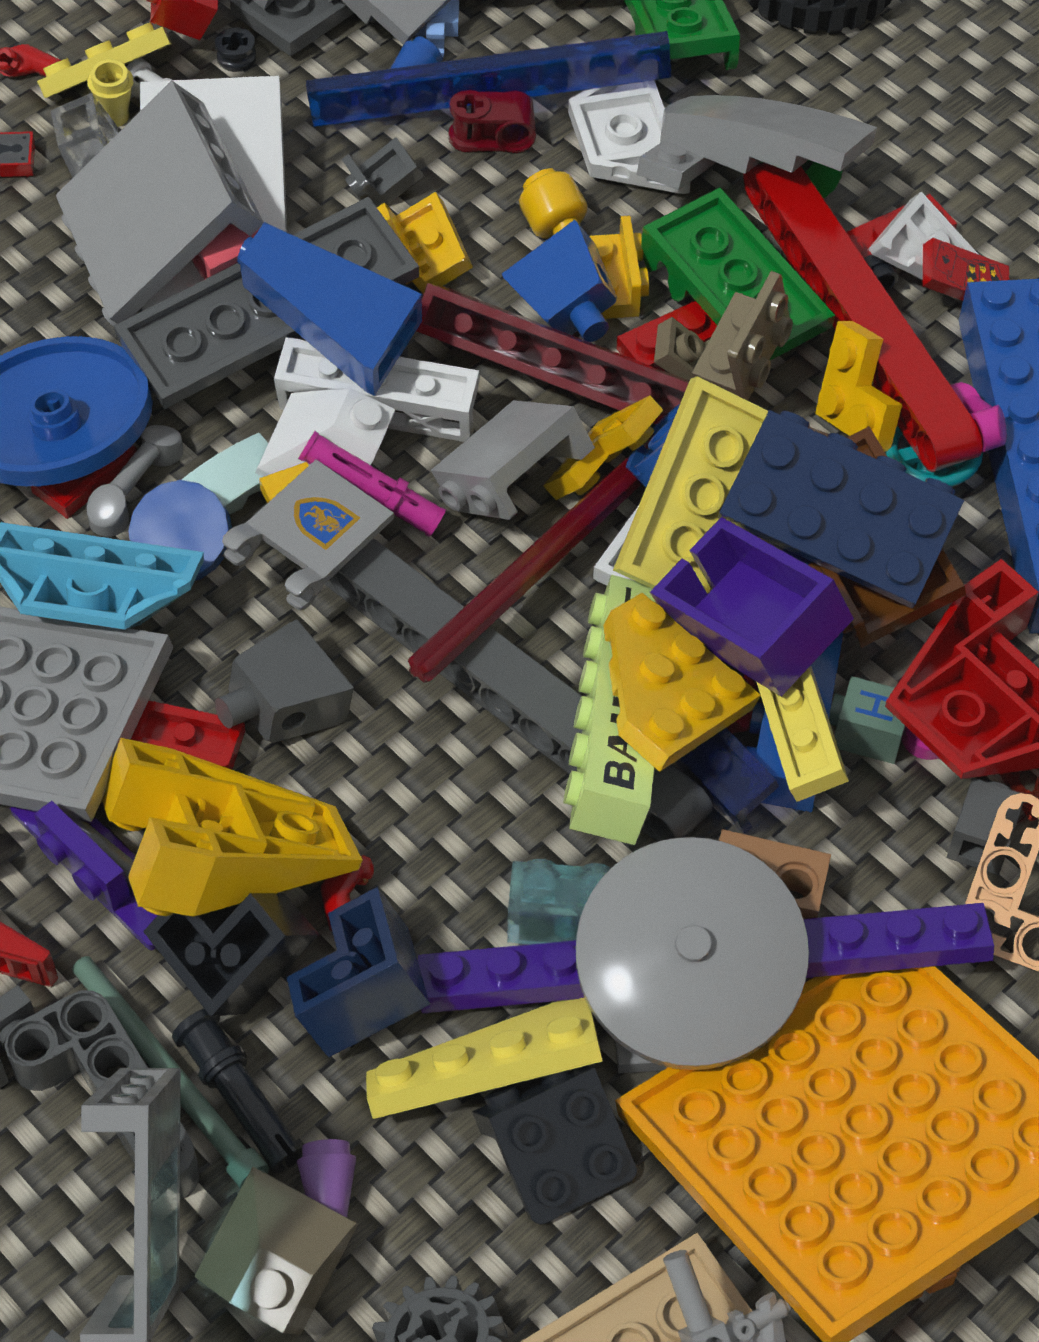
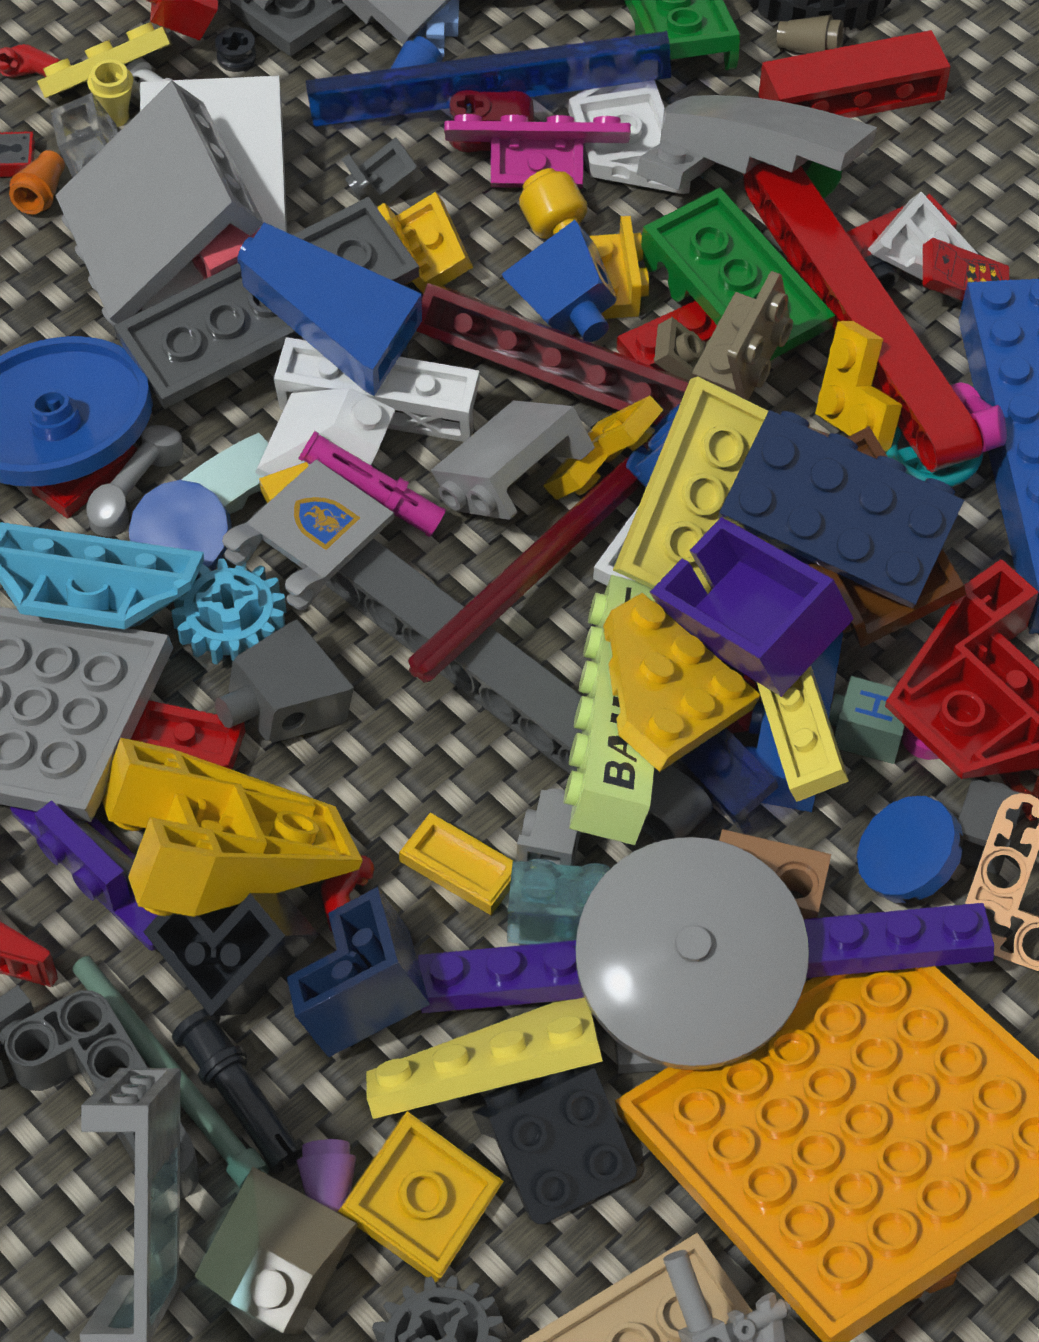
(36, 184): none -> orange cone
(229, 610): none -> medium azure gear
(420, 1197): none -> yellow plate
(458, 863): none -> yellow tile
(528, 147): none -> dark pink bracket
(548, 832): none -> light grey brick
(810, 34): none -> dark tan cone
(861, 76): none -> red brick
(910, 849): none -> blue tile

